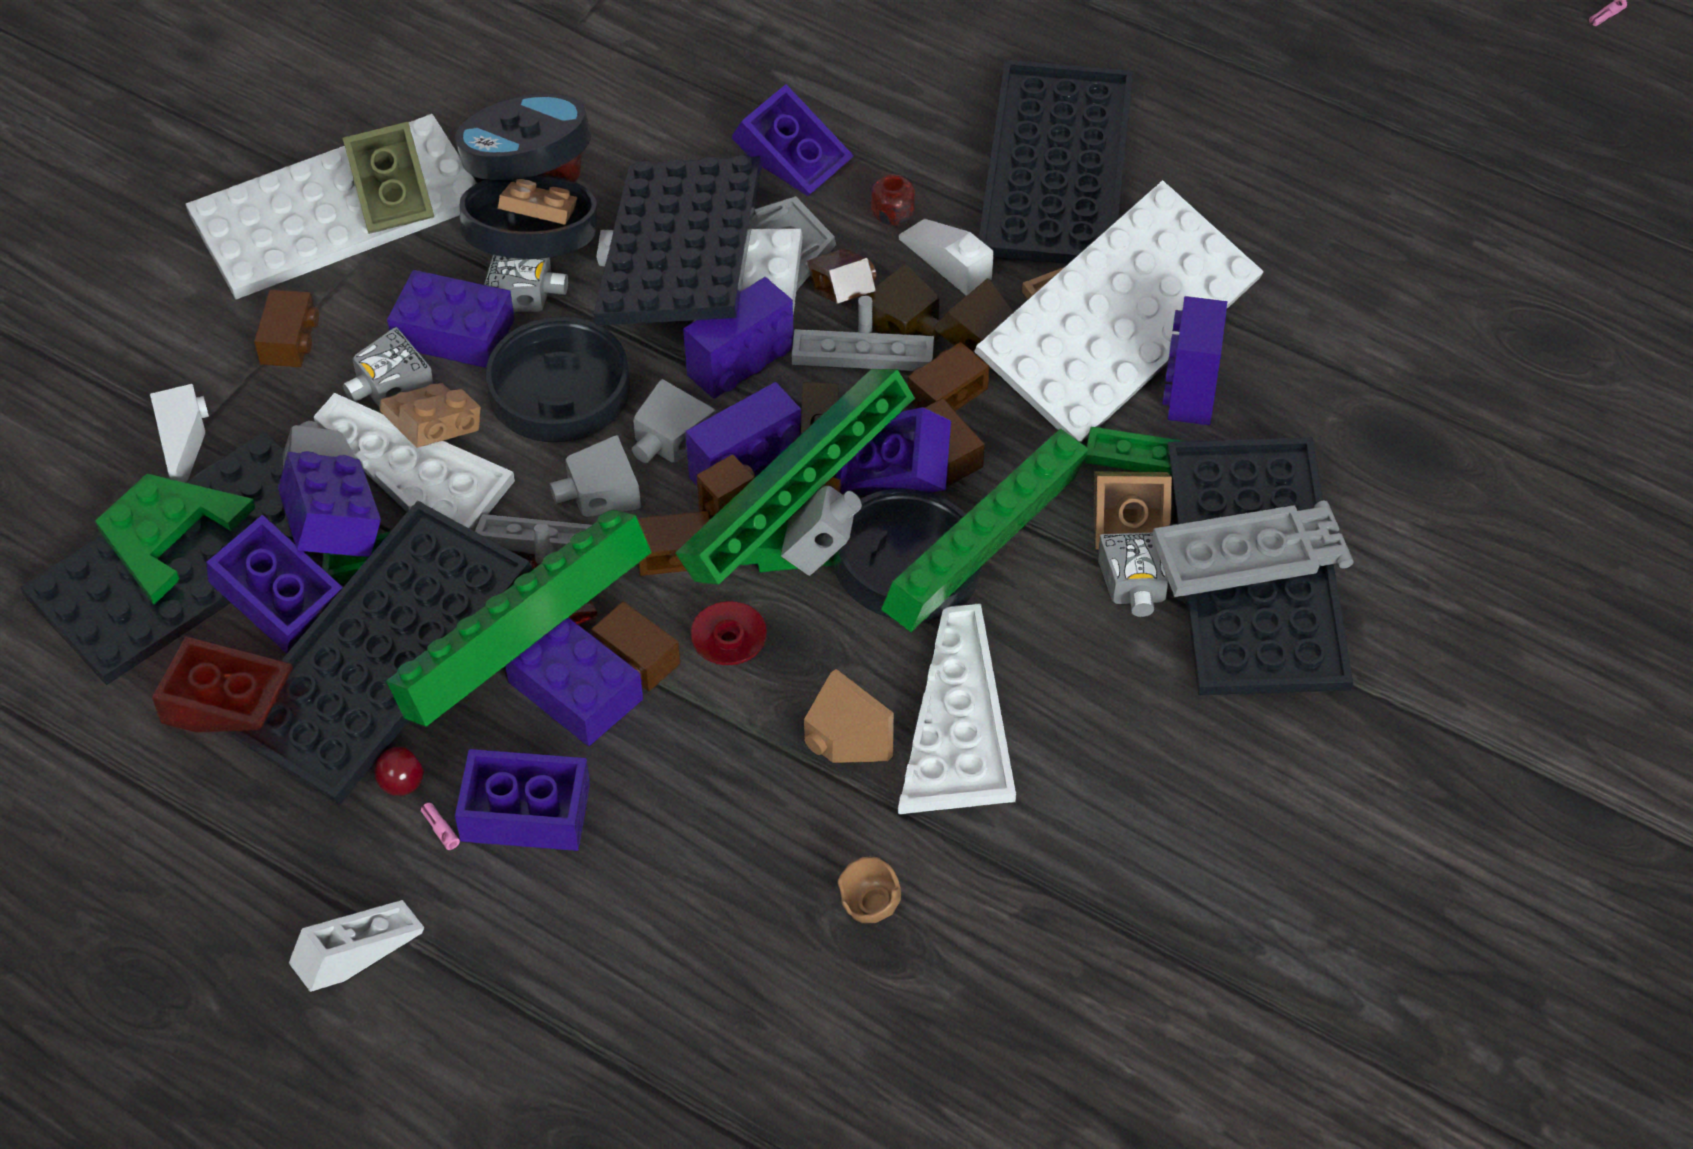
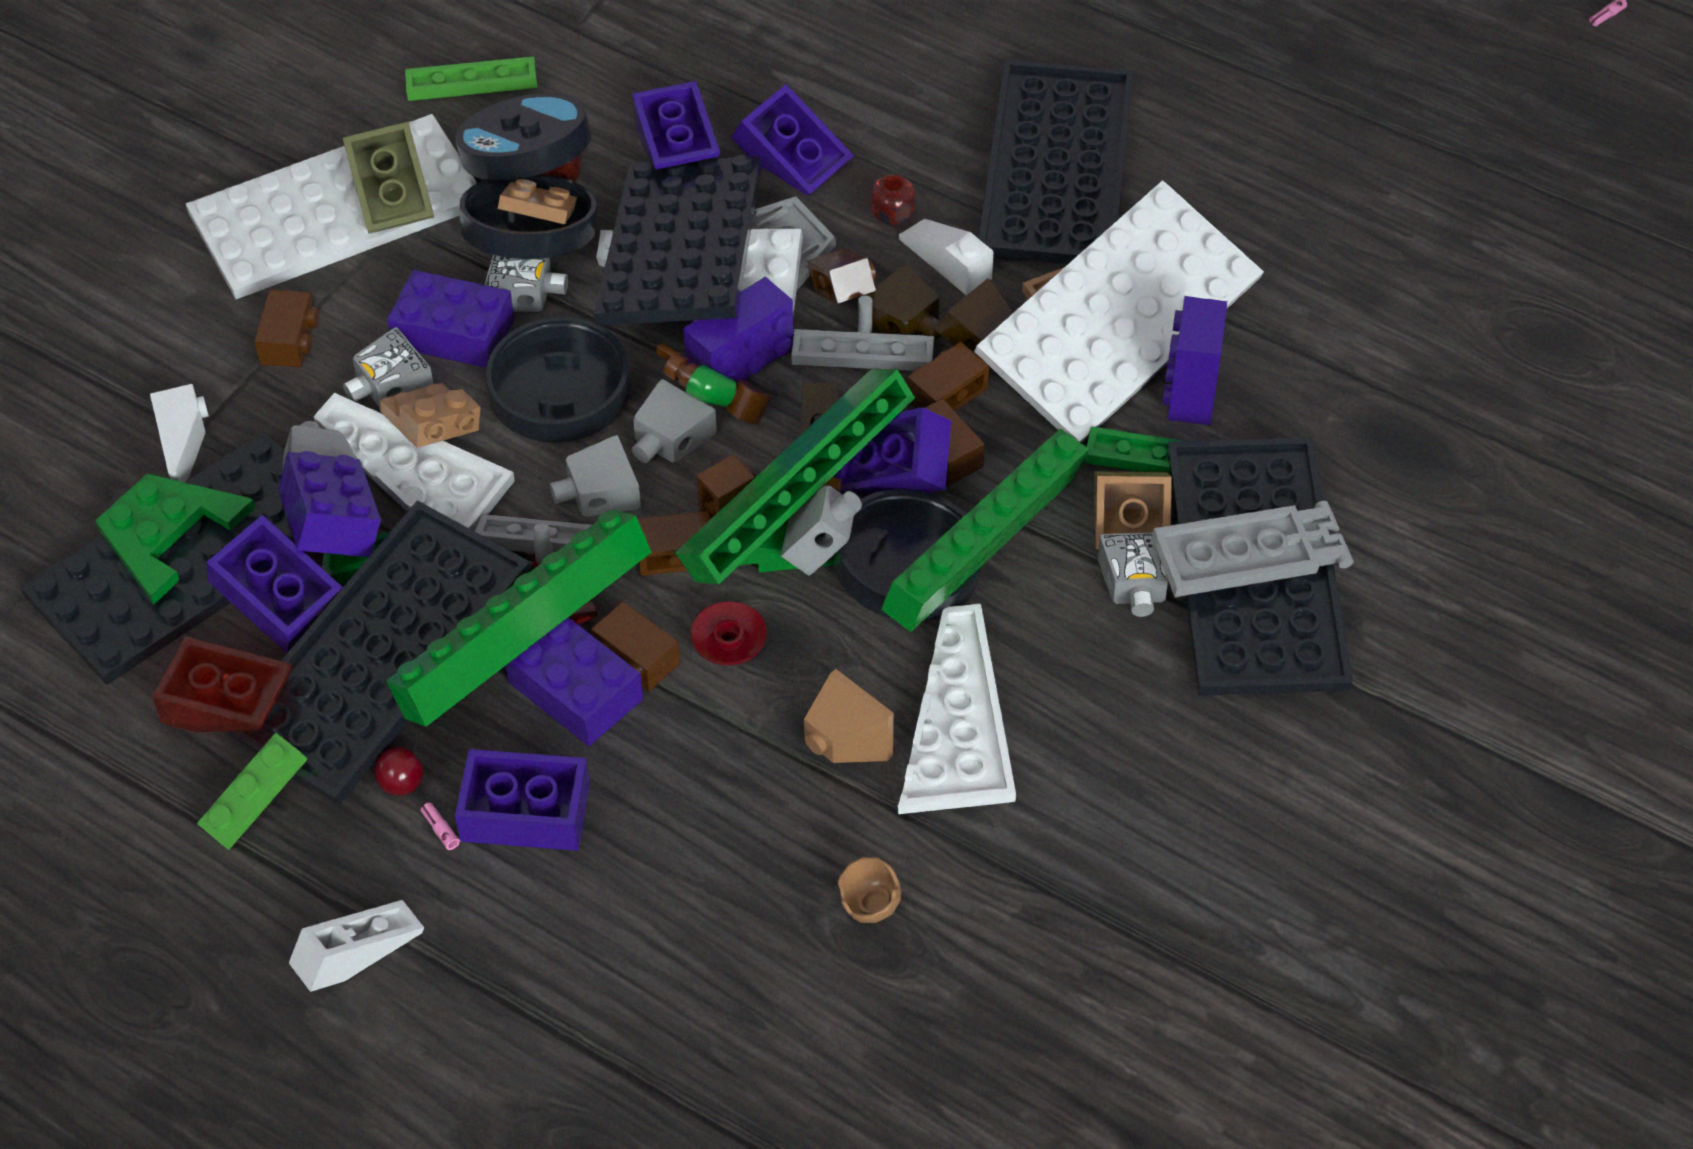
(252, 791): none -> bright green plate
(470, 78): none -> bright green plate
(674, 125): none -> dark purple slope
(714, 387): none -> piece
(751, 430): dark purple brick -> none

